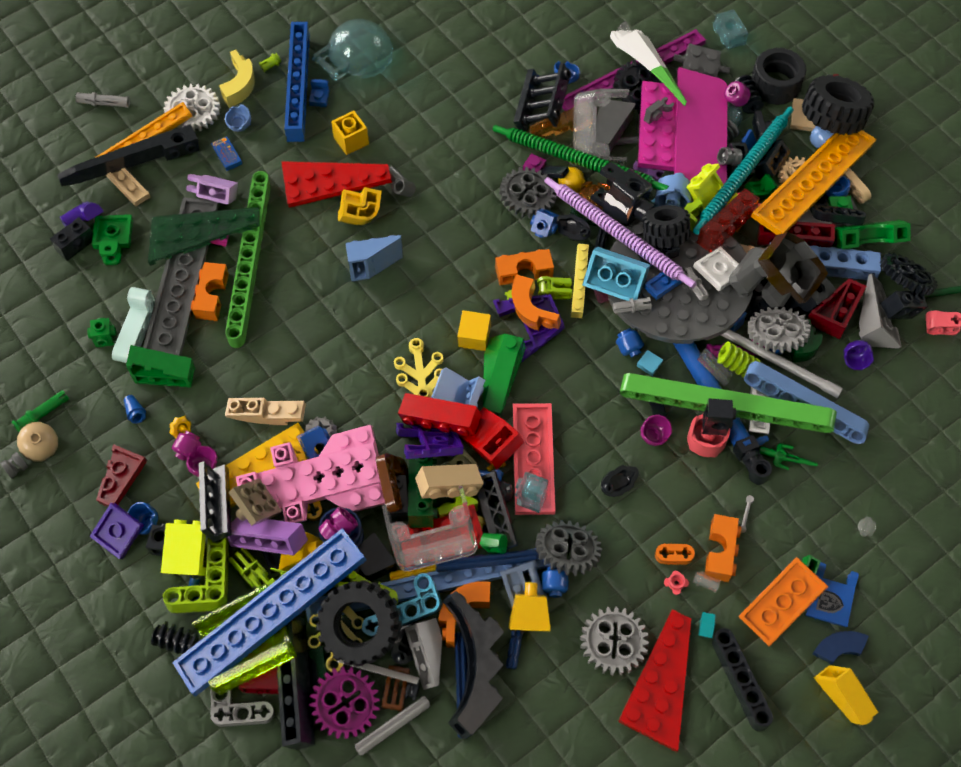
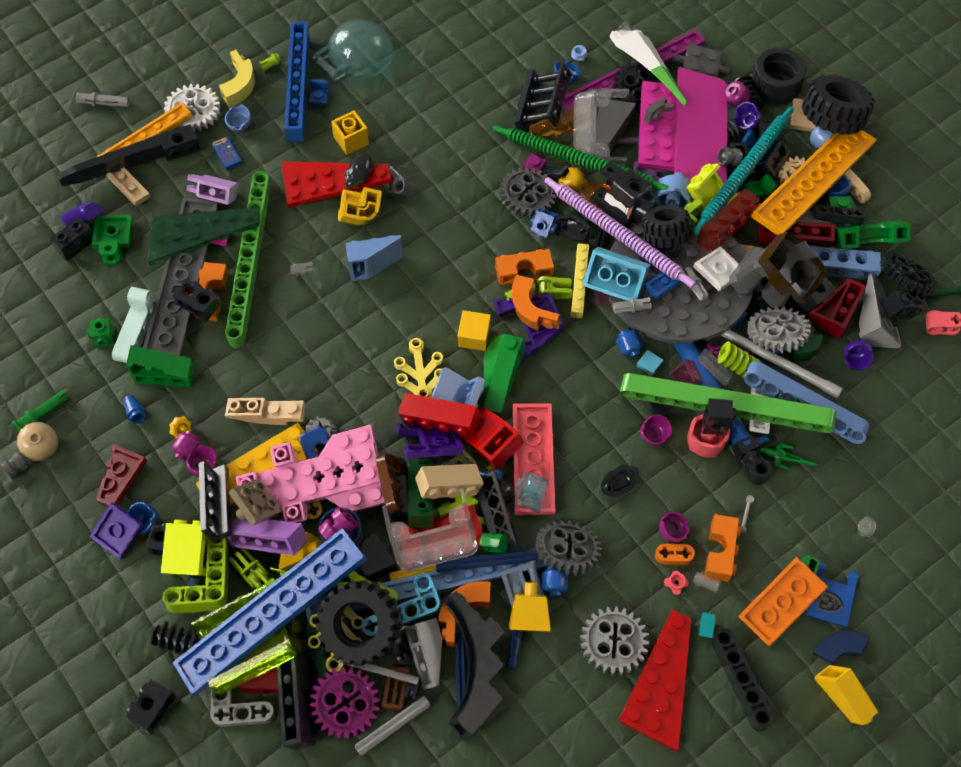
(150, 718): none -> black brick
(194, 302): none -> black brick
(297, 269): none -> clear pin
(358, 171): none -> black arm
(579, 53): none -> light blue plate
(673, 527): none -> magenta hair
(686, 372): none -> clear pink piece
(730, 29): clear light blue brick -> none
(747, 116): none -> dark purple hair

